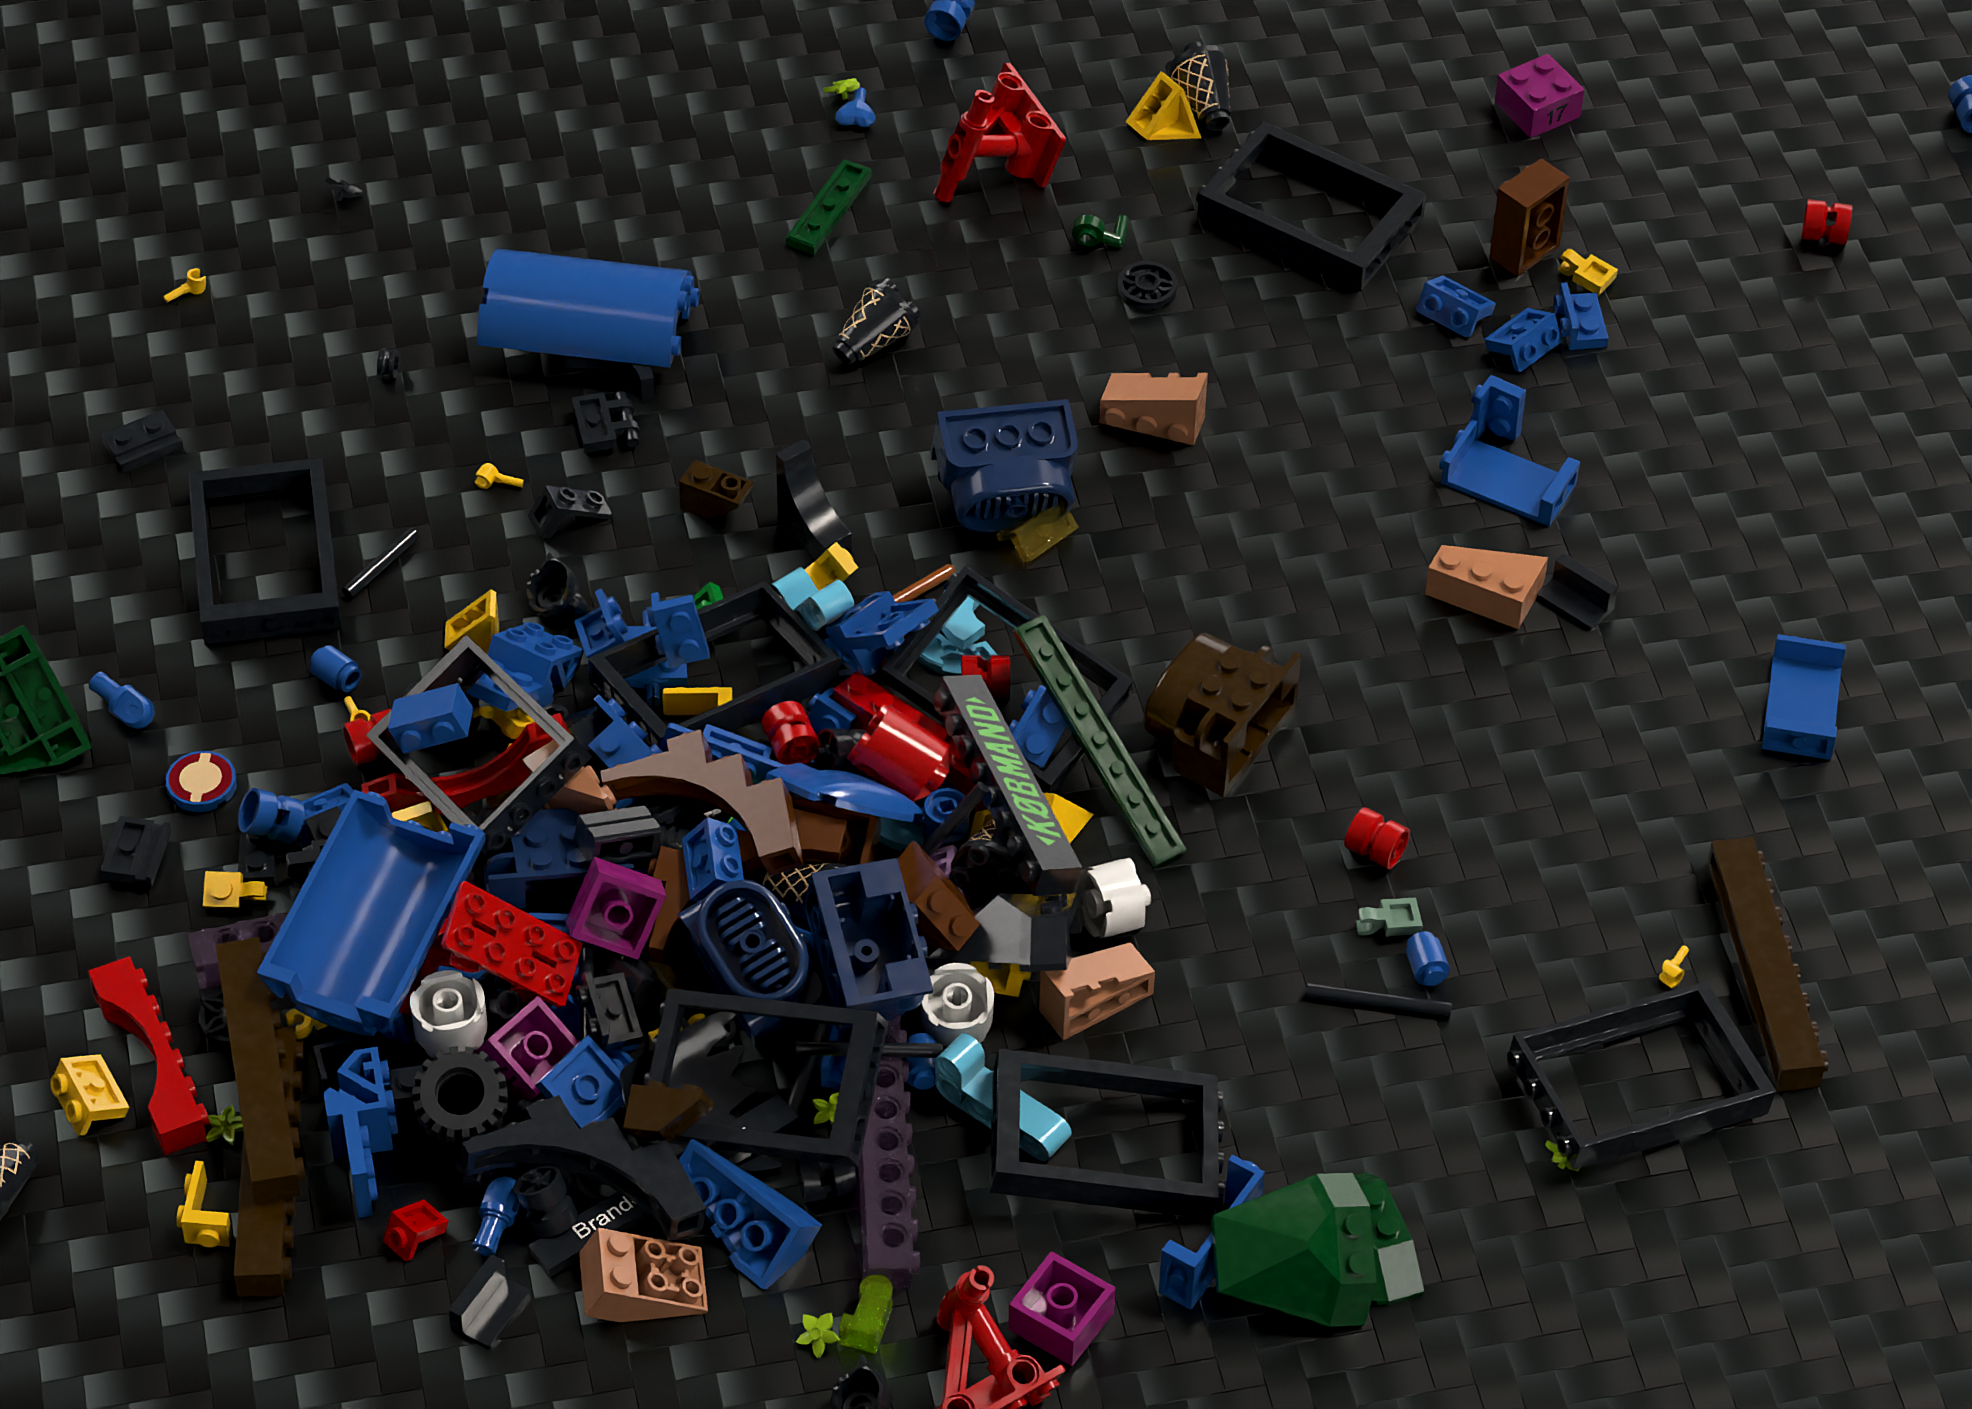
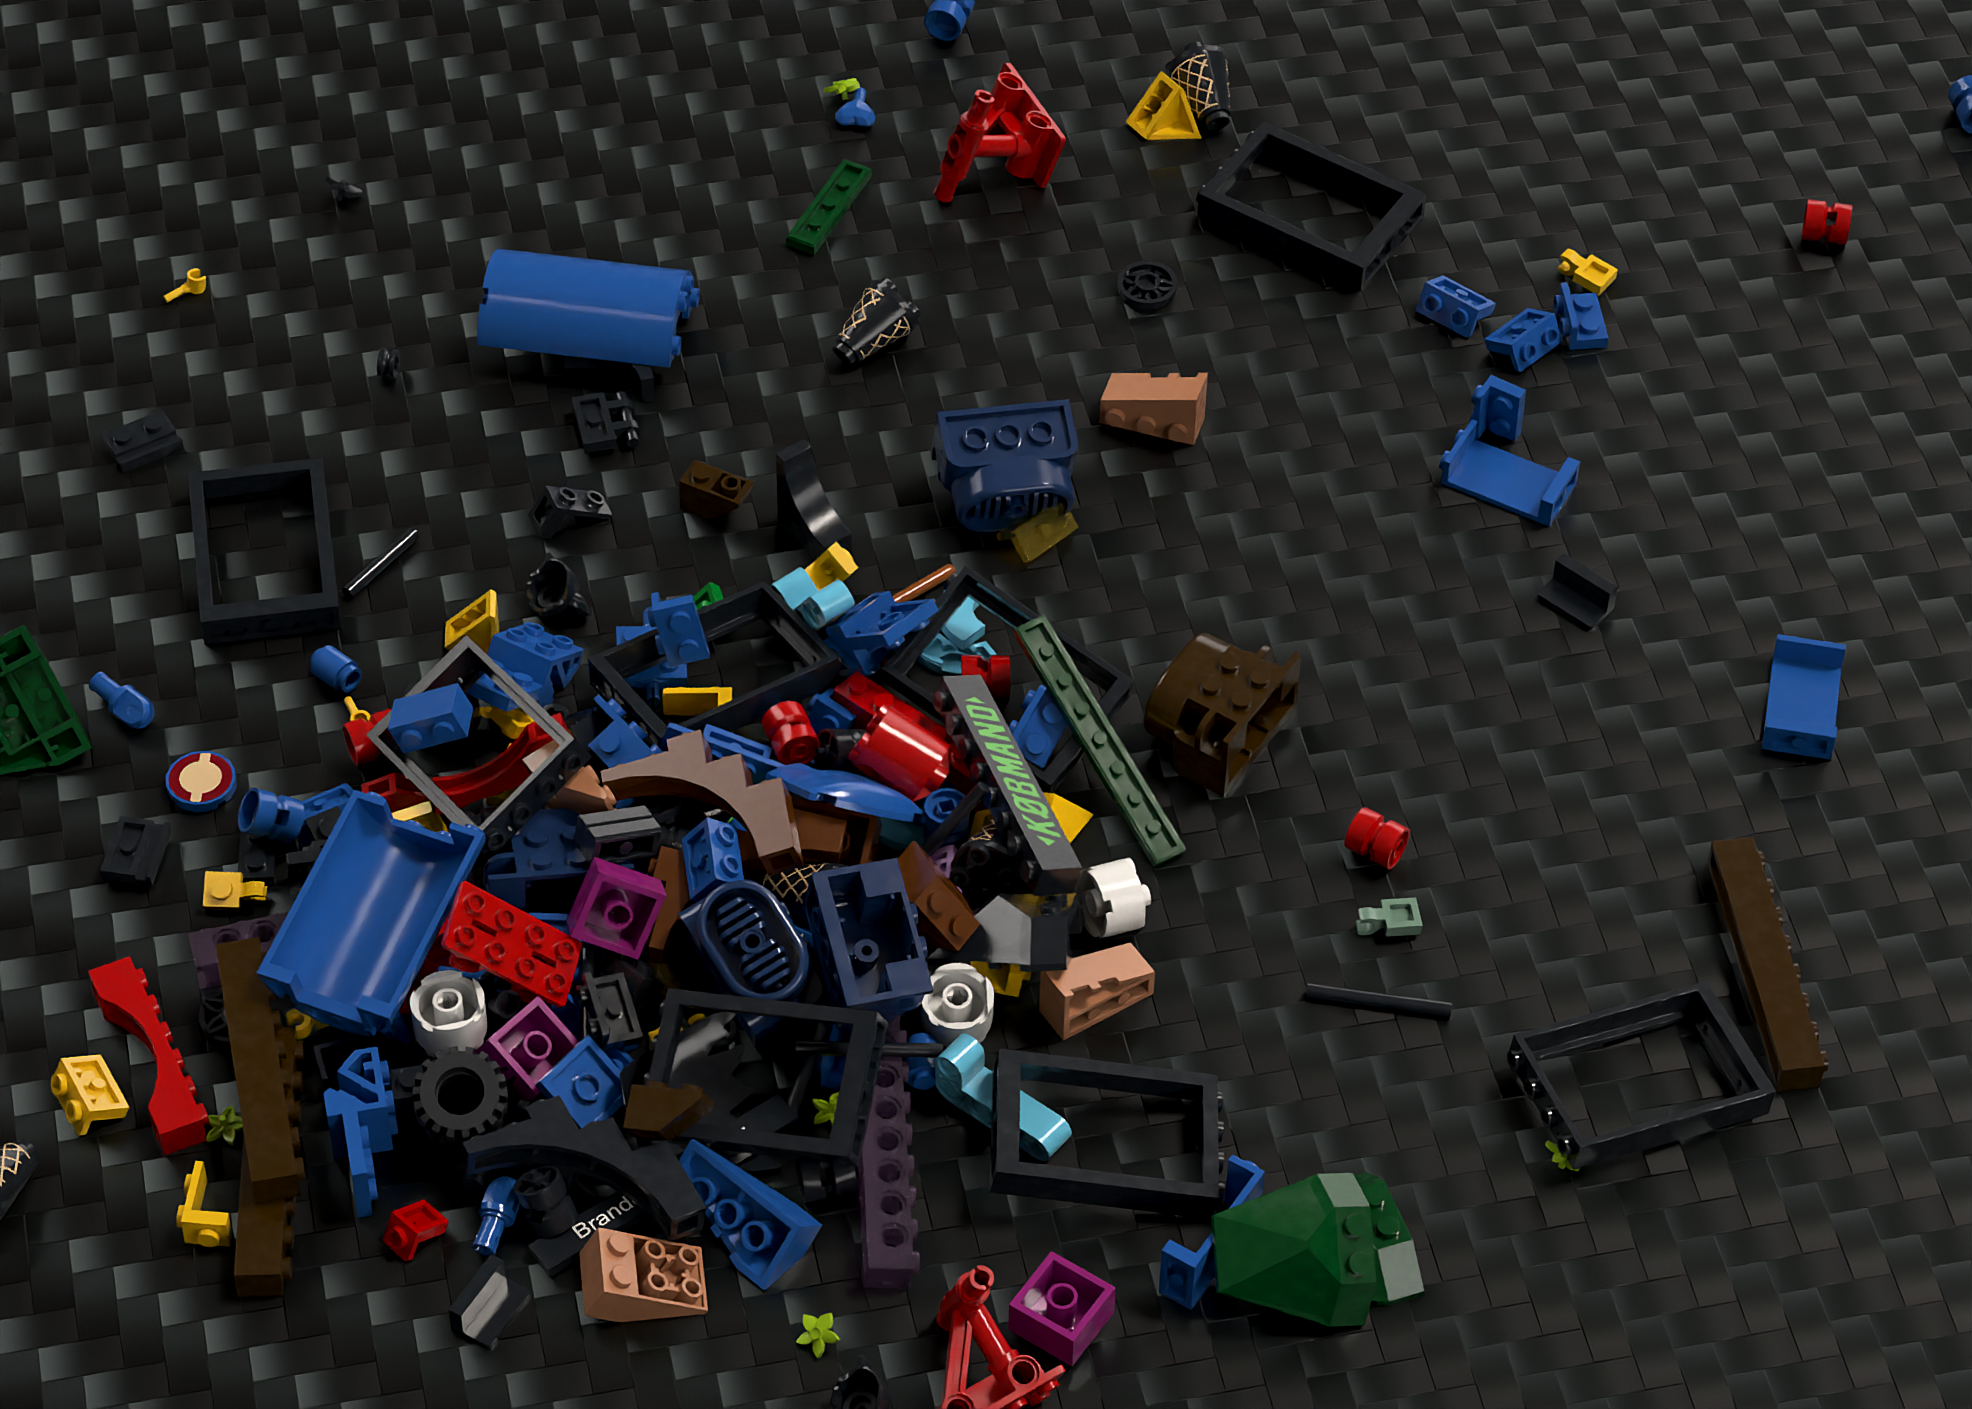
(488, 474): yellow hand -> none
(601, 627): blue bracket -> none
(871, 1316): clear neon green leg -> none
(1091, 231): dark green plate -> none
(1427, 958): blue brick -> none
(1487, 582): nougat wedge -> none
(1529, 217): reddish brown brick -> none
(1539, 95): magenta brick -> none
(1672, 973): yellow hand -> none

